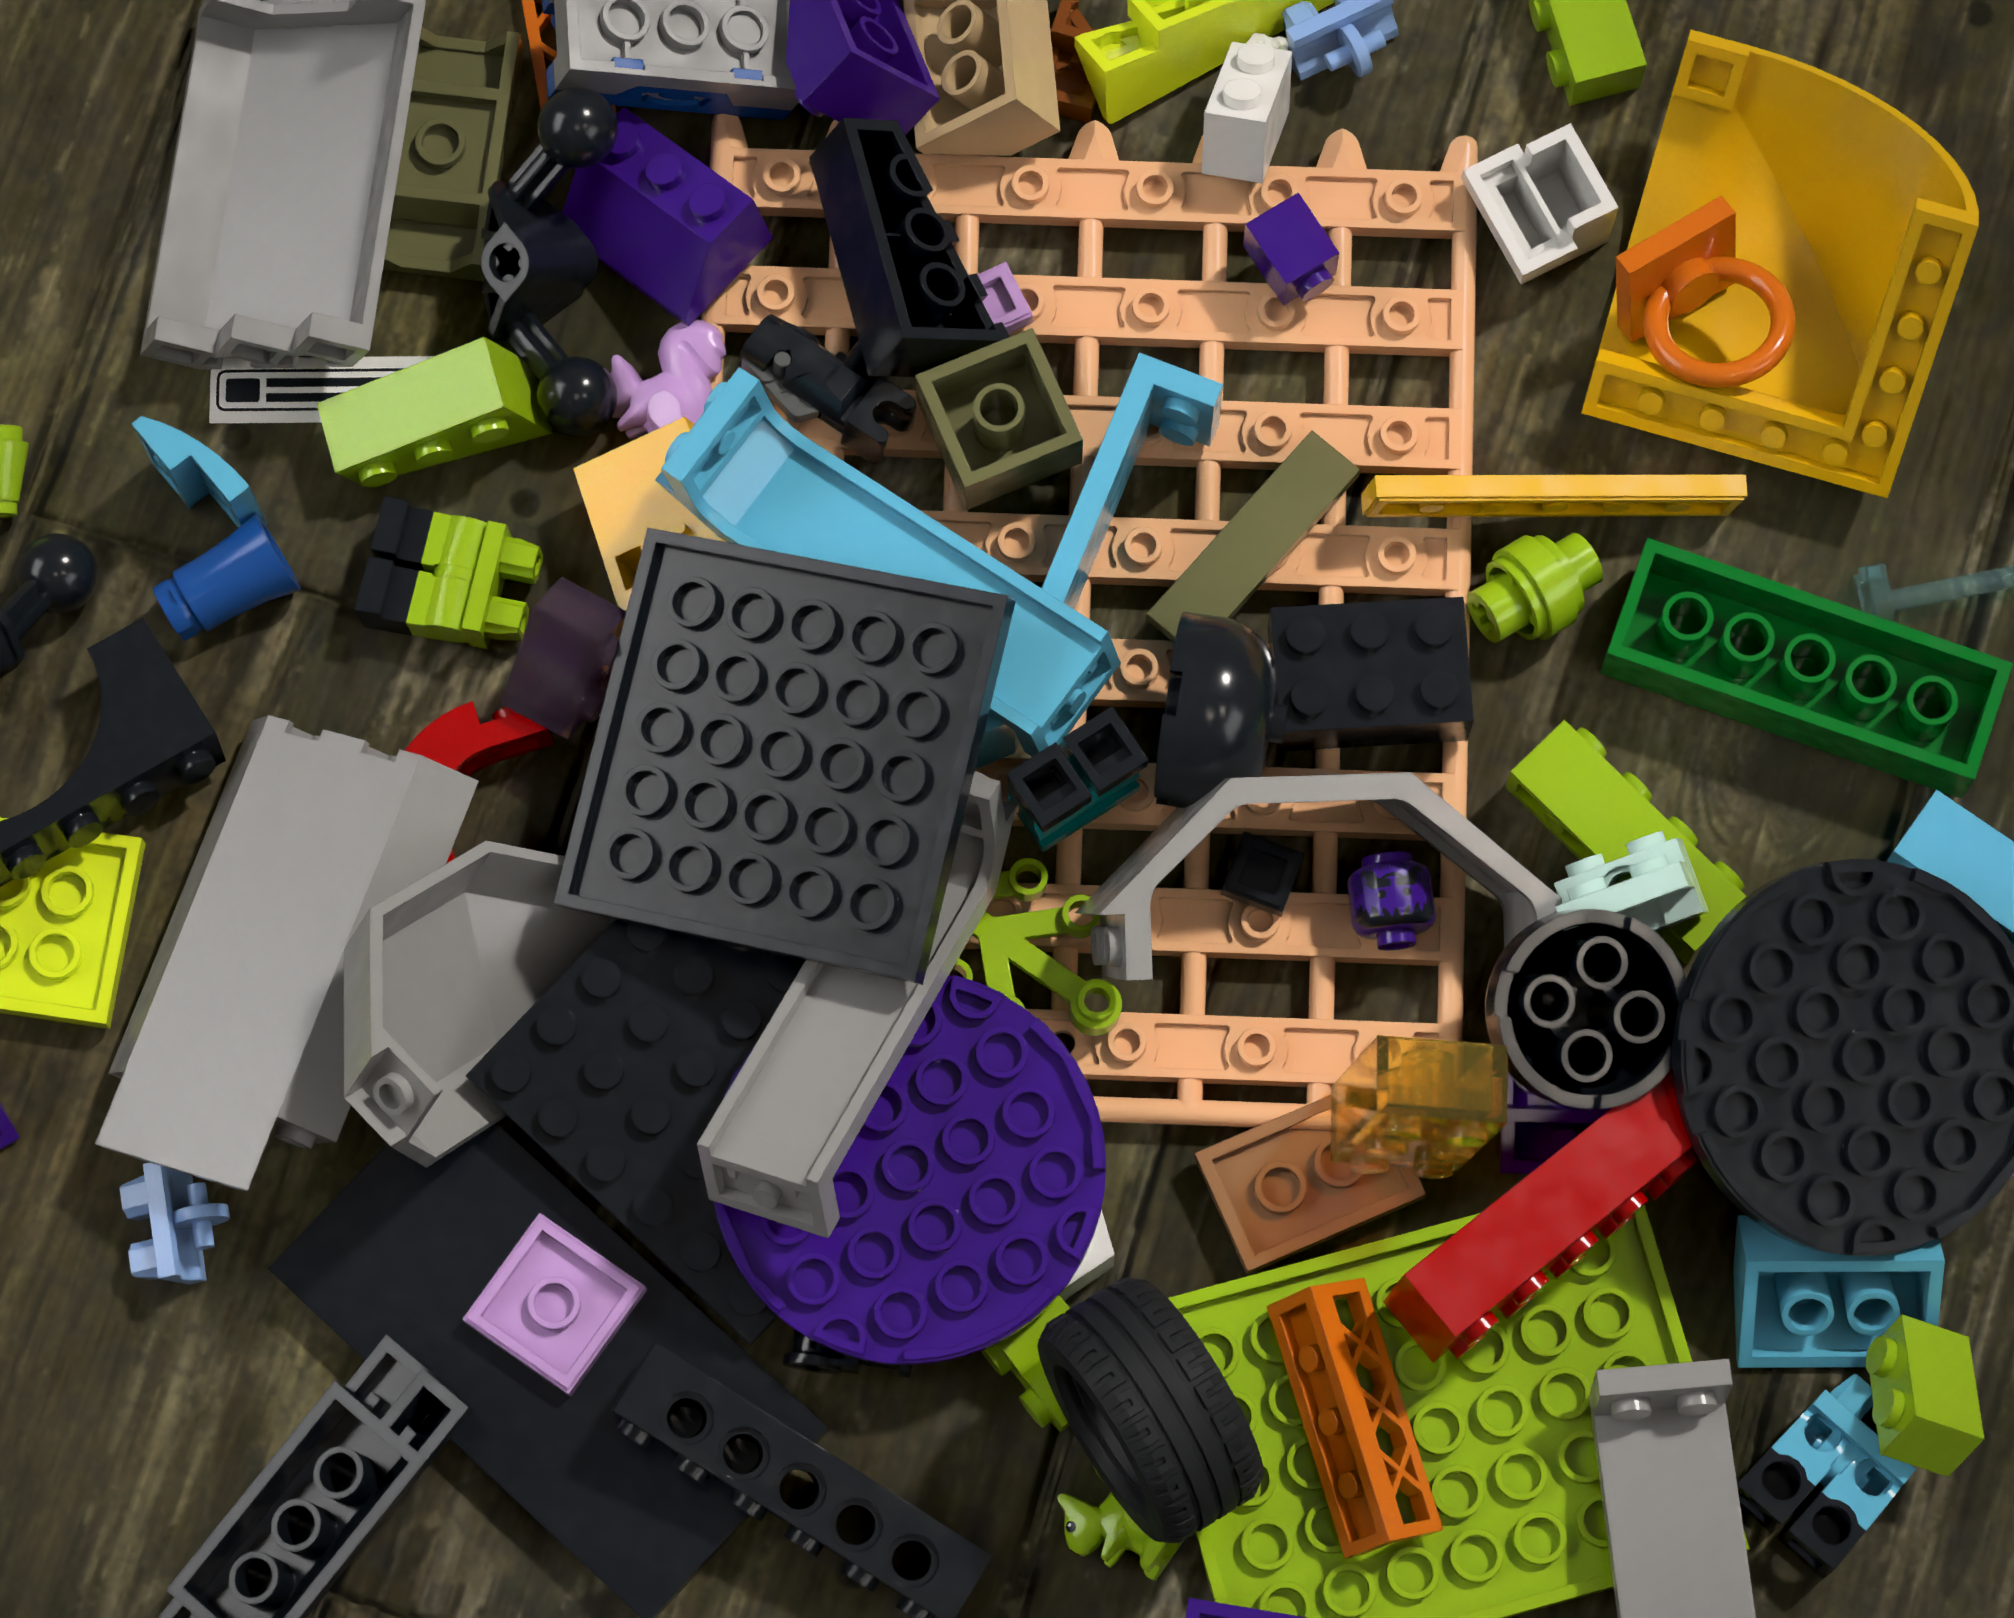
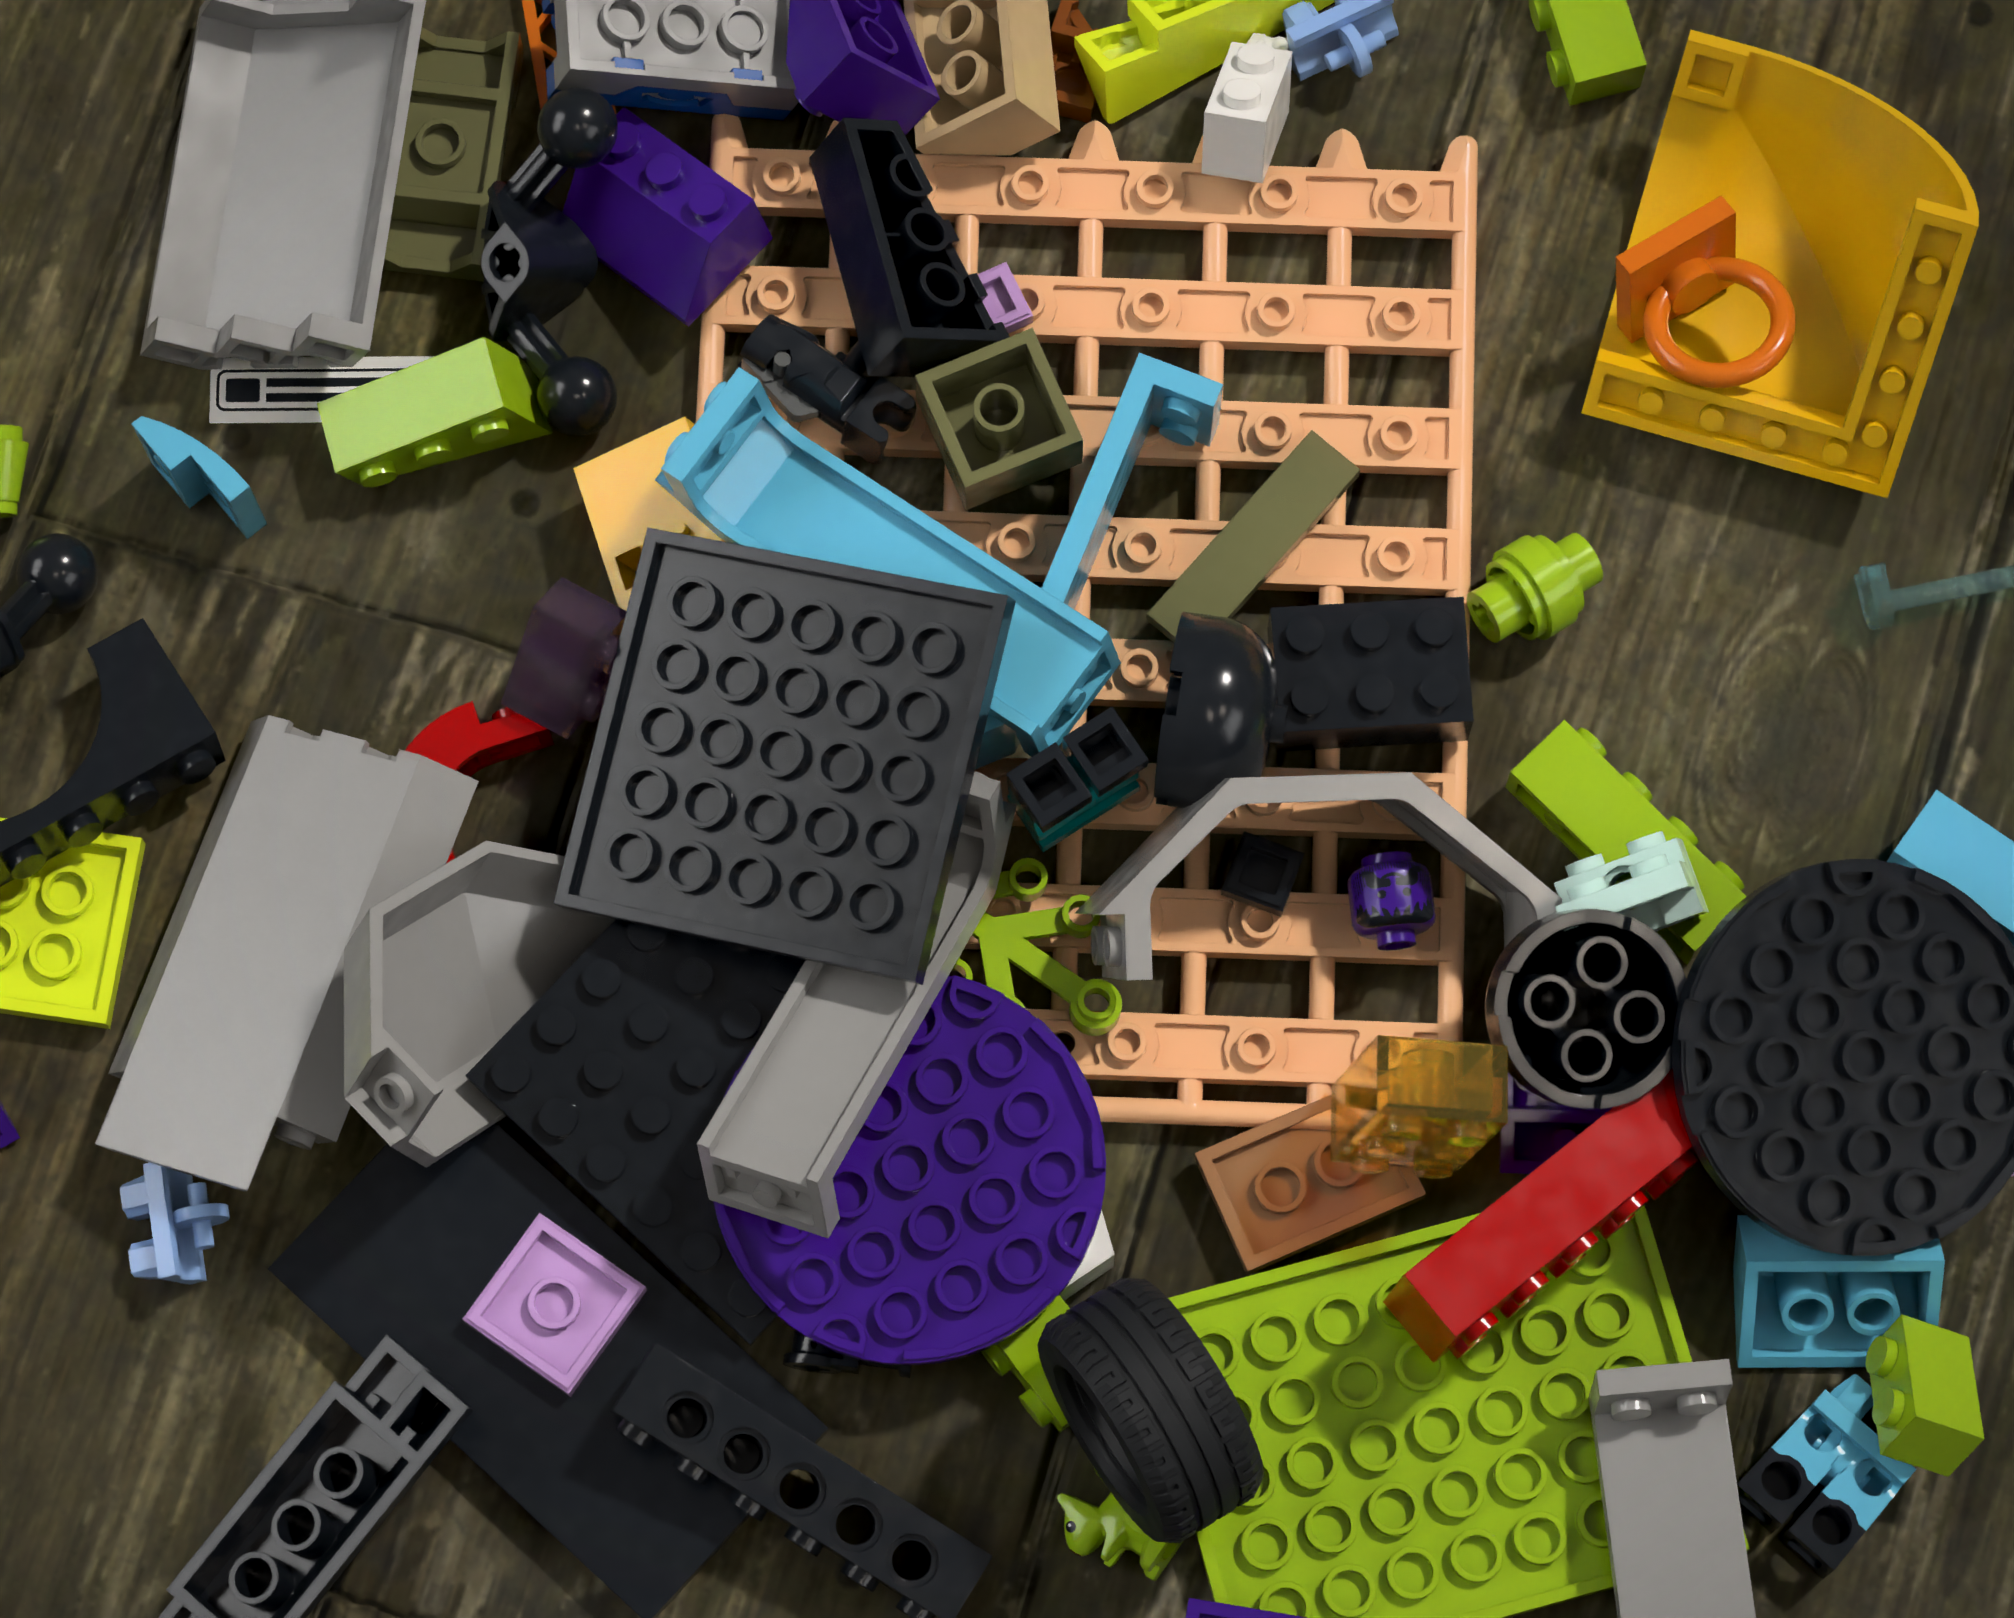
(226, 580): blue plant -> none
(445, 576): lime hips -> none
(687, 362): lavender animal -> none
(1291, 250): dark purple brick -> none
(1344, 1417): orange fence -> none
(1543, 202): white plate -> none
(1552, 495): yellow tile -> none
(1806, 668): green brick -> none

